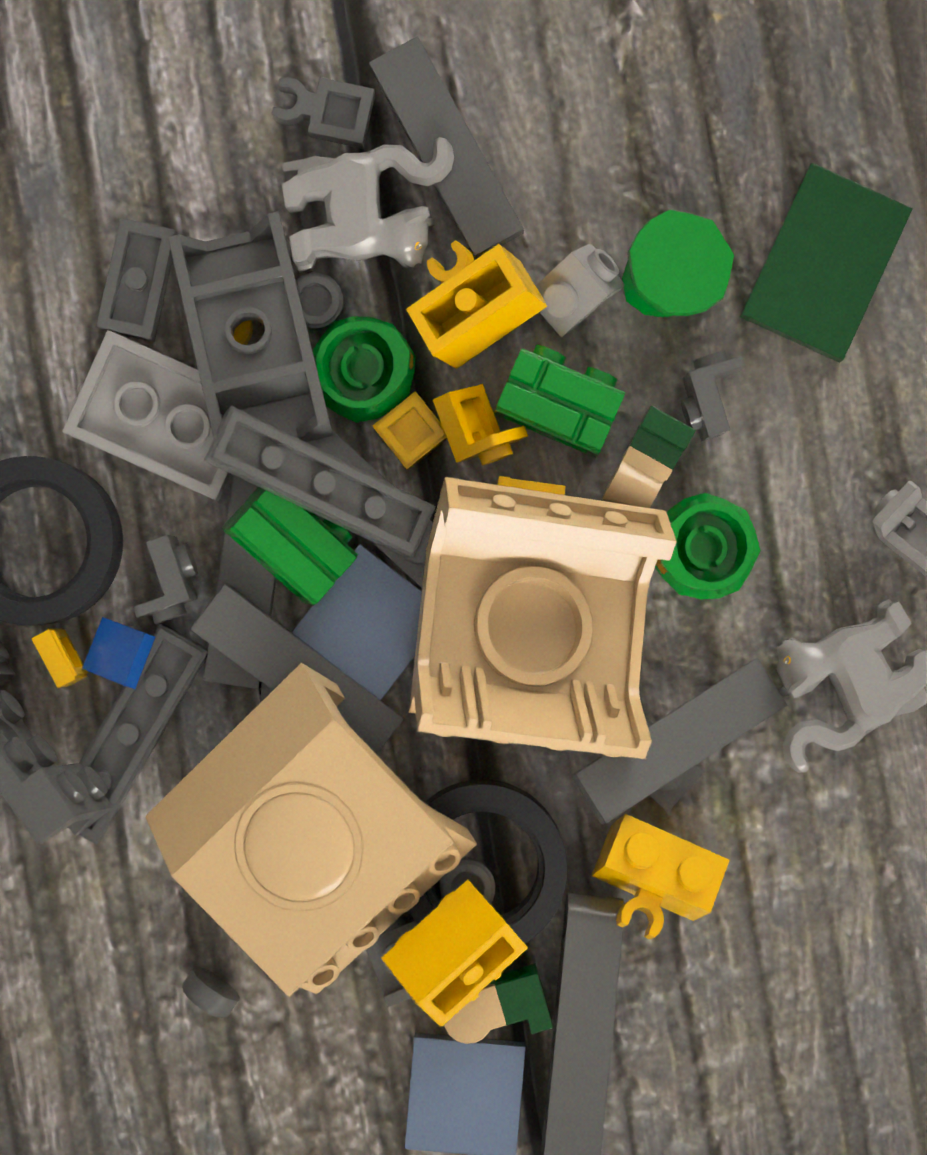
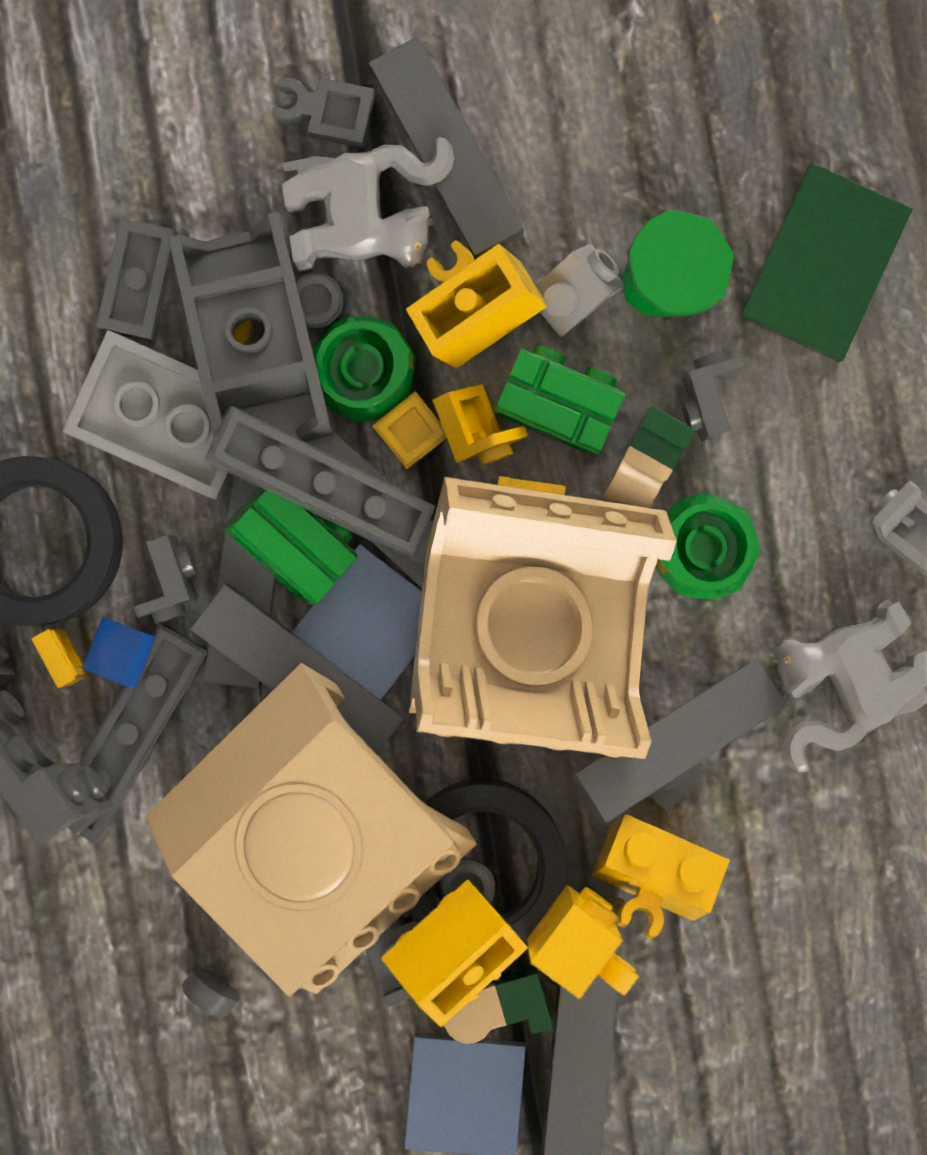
(579, 943): none -> yellow brick

